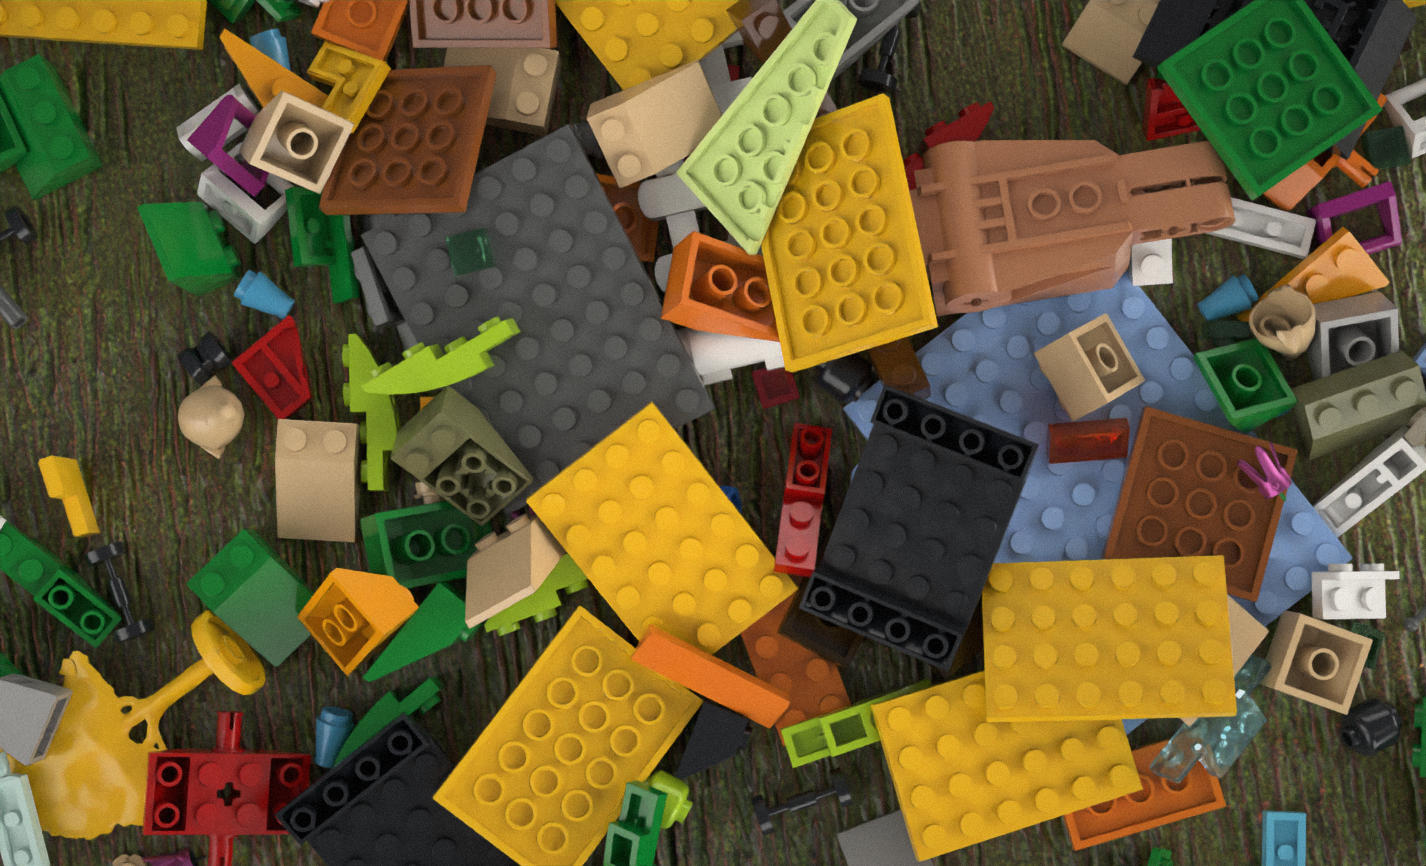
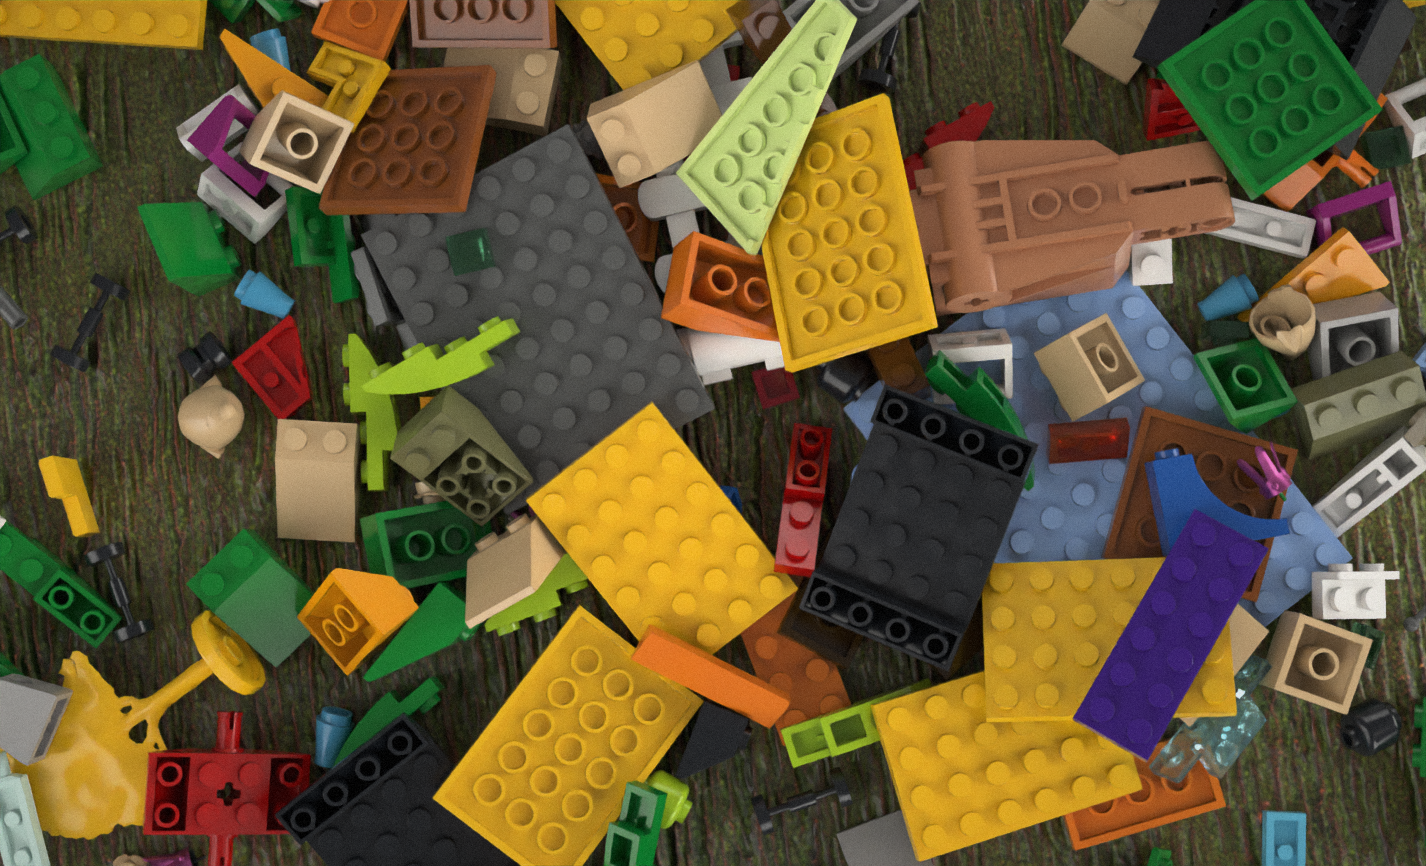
(89, 323): none -> black wheel
(973, 347): none -> white tile
(975, 397): none -> green slope
(1170, 635): none -> dark purple plate
(1179, 490): none -> blue arch

